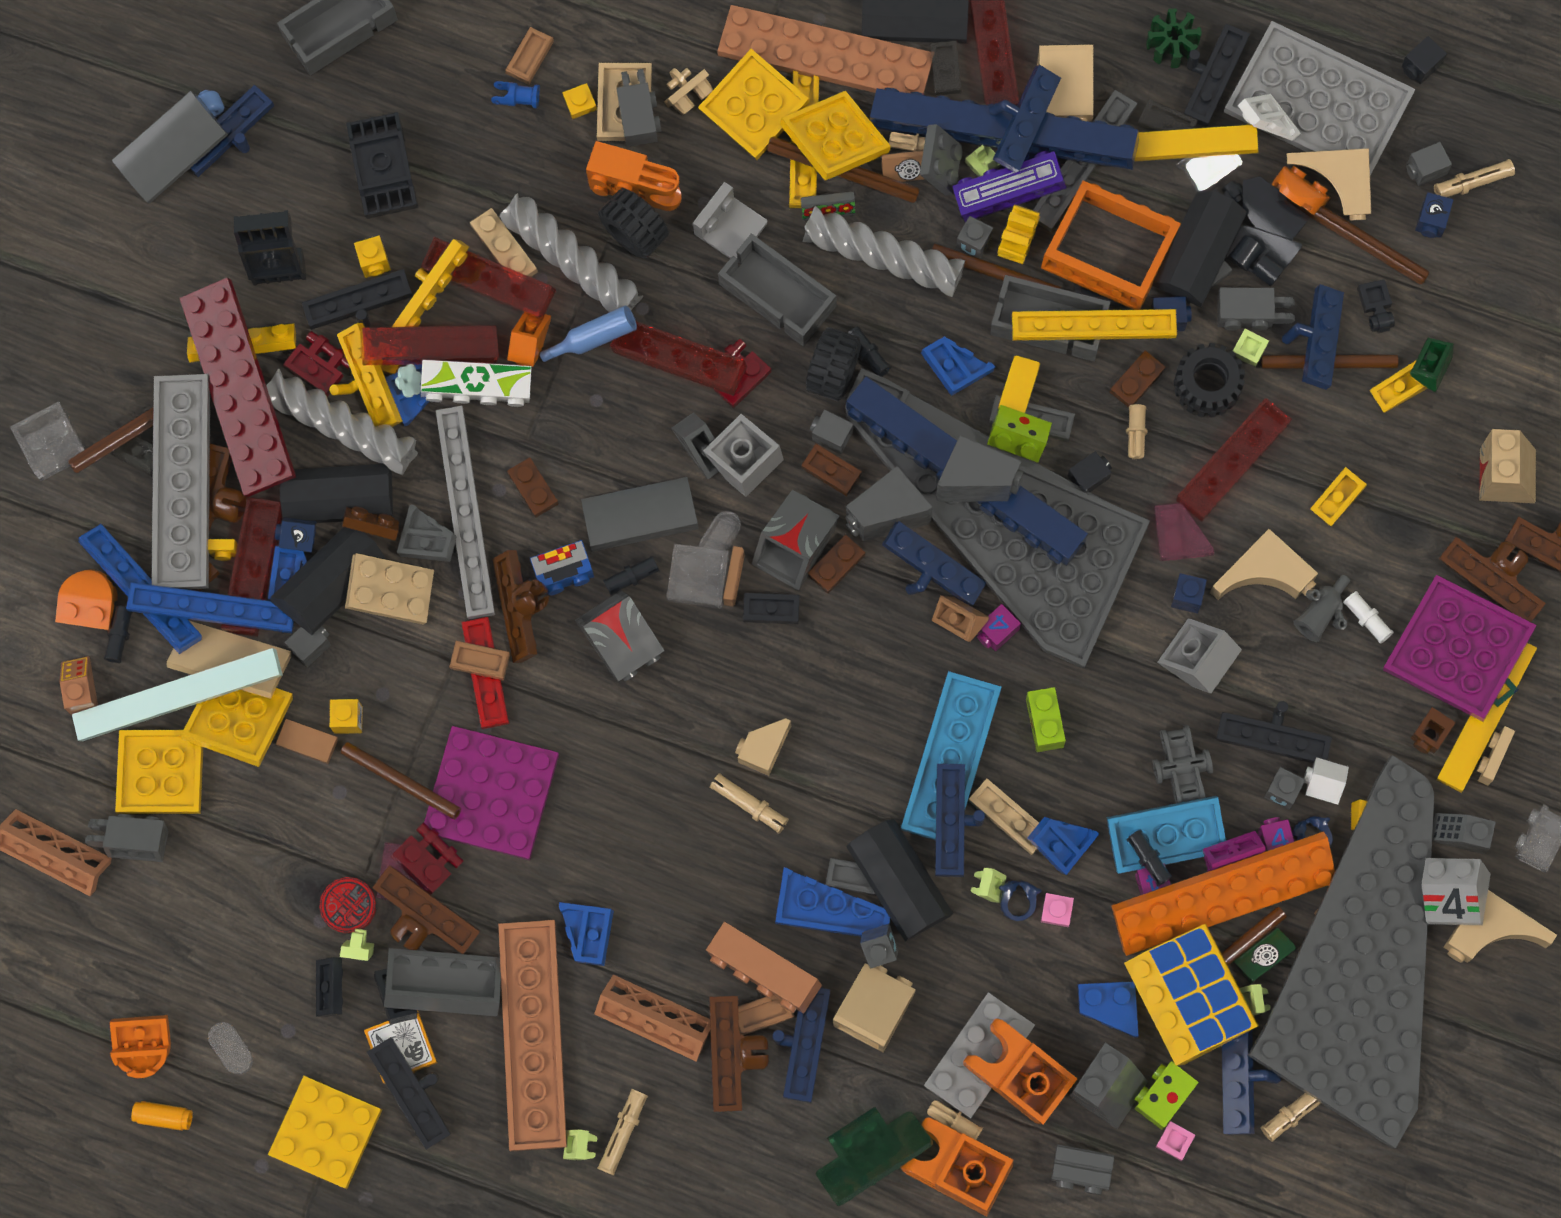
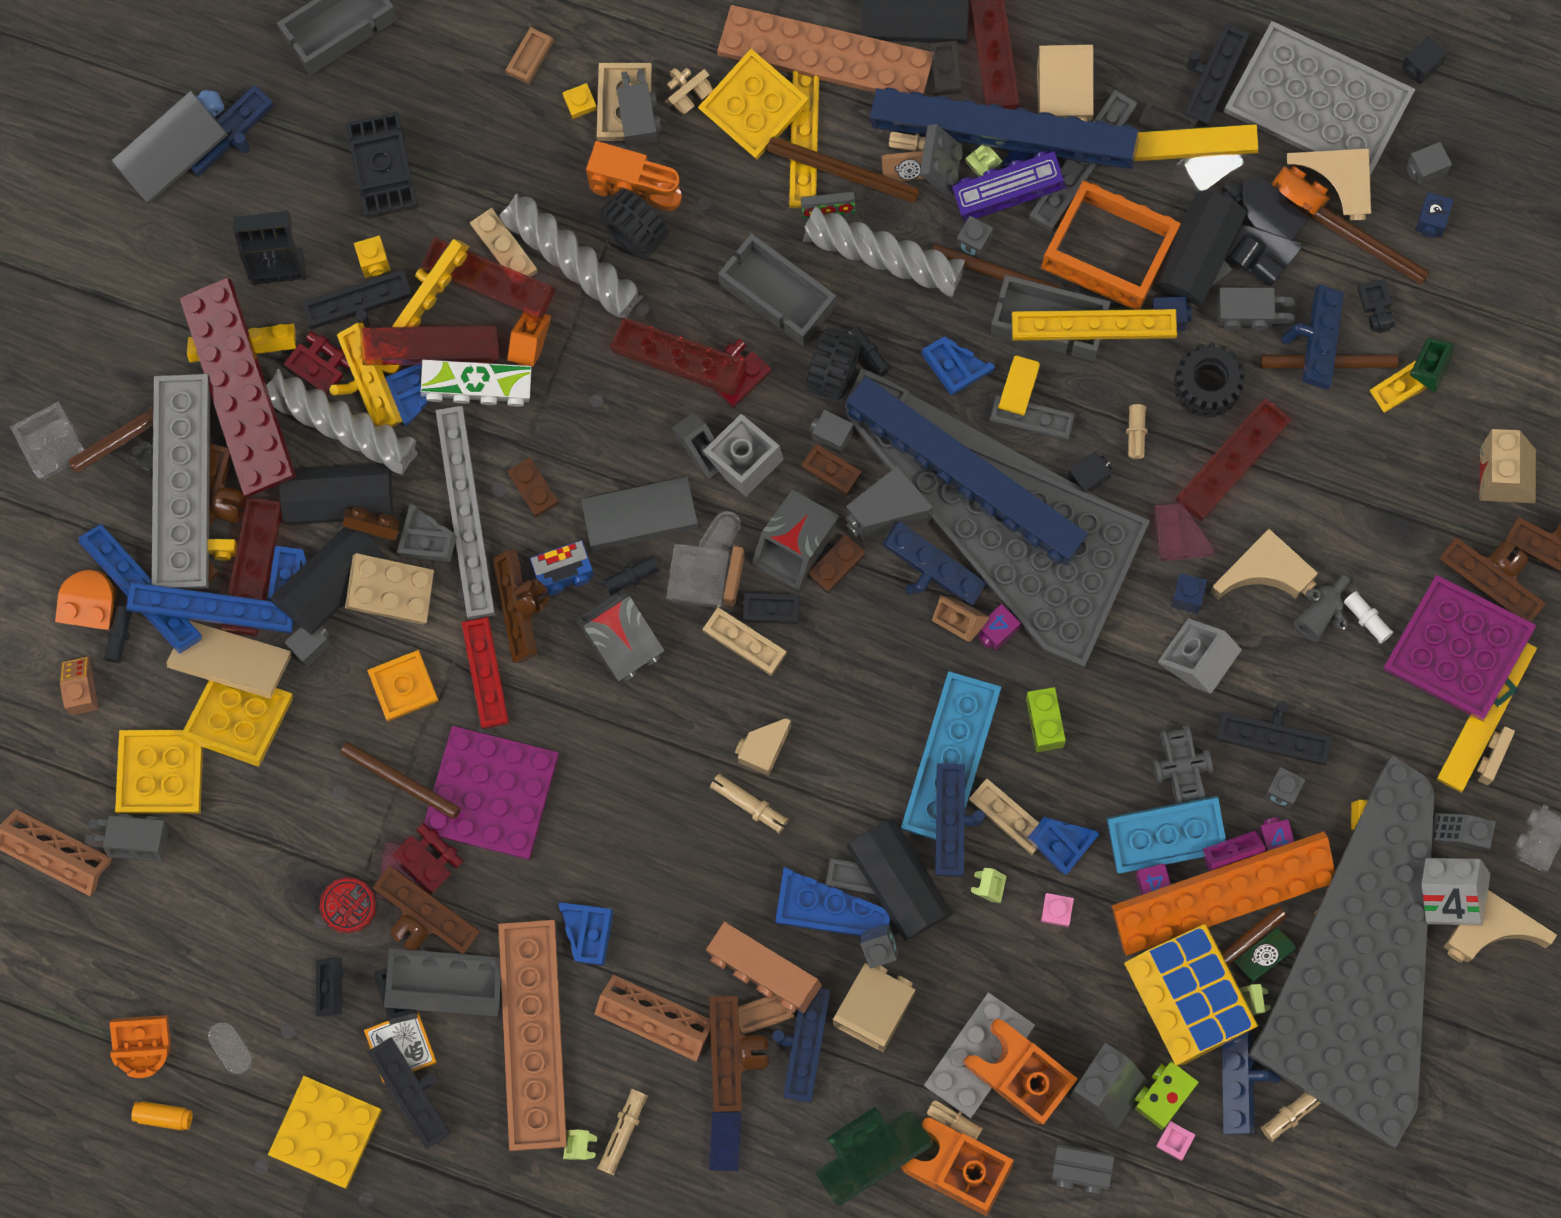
(177, 694): light aqua tile -> none
(296, 534): dark blue brick -> none
(307, 741): medium nougat tile -> none
(346, 716): yellow brick -> none
(357, 947): yellowish green tile -> none
(403, 685): none -> light orange tile
(408, 380): light aqua plant -> none
(479, 660): medium nougat tile -> none
(517, 94): blue piece -> none
(594, 333): medium blue piece -> none
(725, 1141): none -> clear blue plate
(727, 222): light grey bracket -> none
(744, 641): none -> tan plate
(835, 135): yellow plate -> none
(978, 474): dark grey slope -> none
(1007, 891): dark blue piece -> none
(1018, 234): yellow gear -> none
(1019, 433): lime brick -> none
(1025, 117): dark blue plate -> none
(1111, 1005): blue wing -> none
(1137, 379): reddish brown plate -> none
(1149, 858): black pin -> none
(1161, 37): dark green gear -> none
(1250, 347): yellowish green tile -> none
(1268, 115): white wing -> none
(1319, 822): dark blue piece -> none
(1326, 780): white brick -> none
(1338, 496): yellow slope -> none
(1436, 723): reddish brown brick -> none
(1463, 183): tan pin -> none

